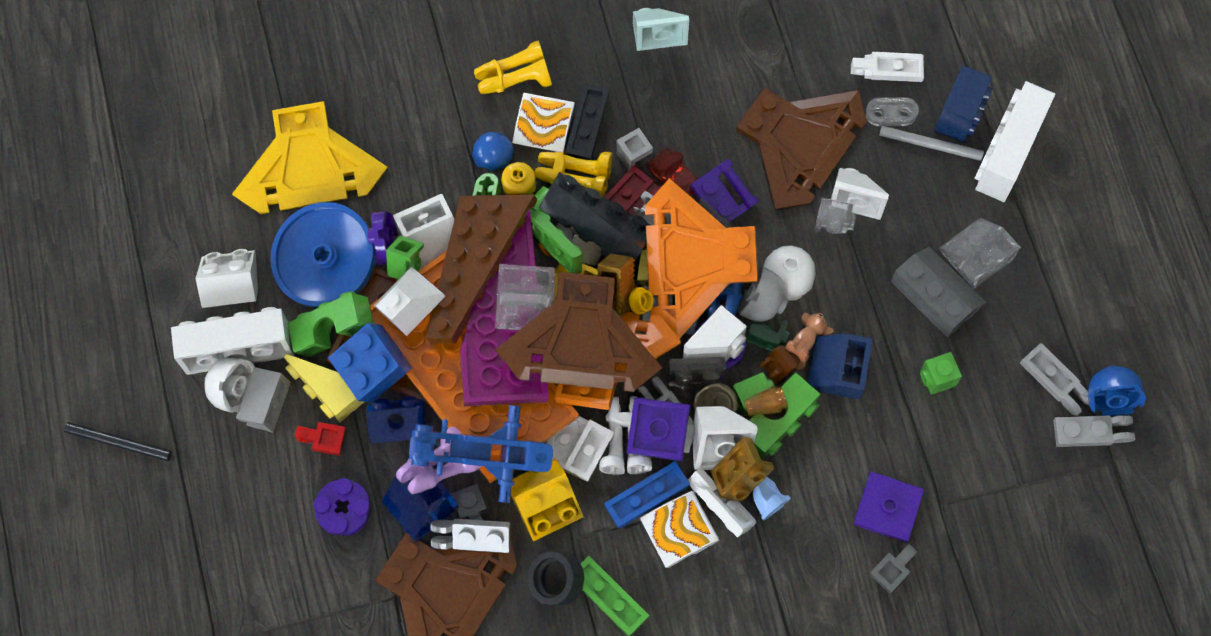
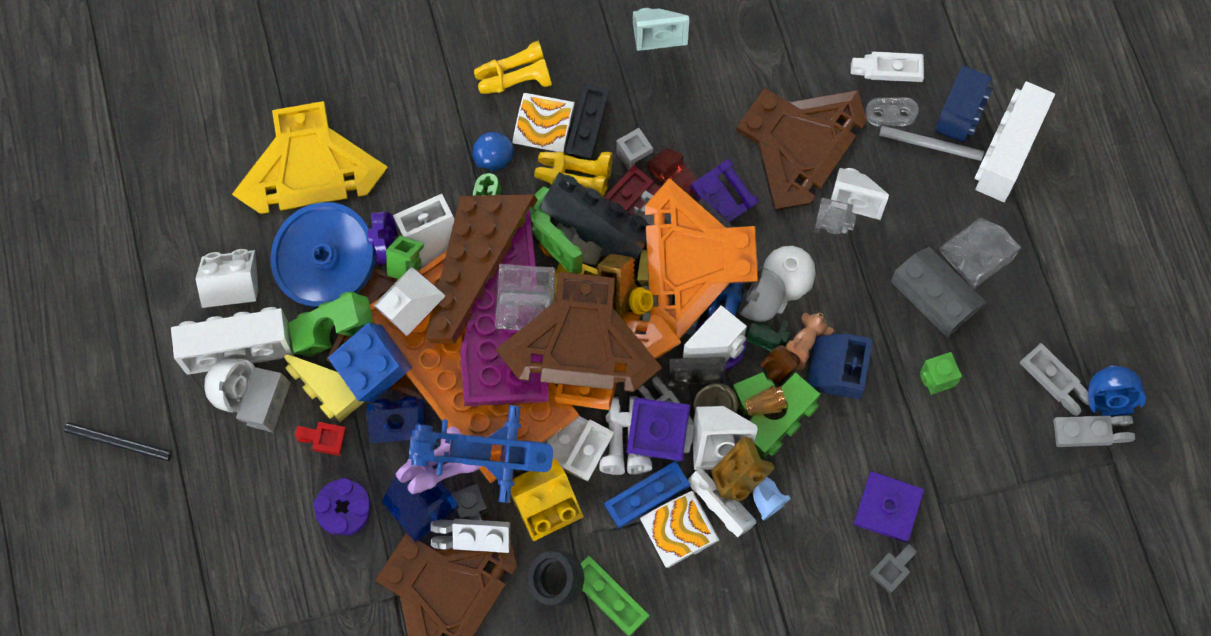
(518, 179): yellow head -> none

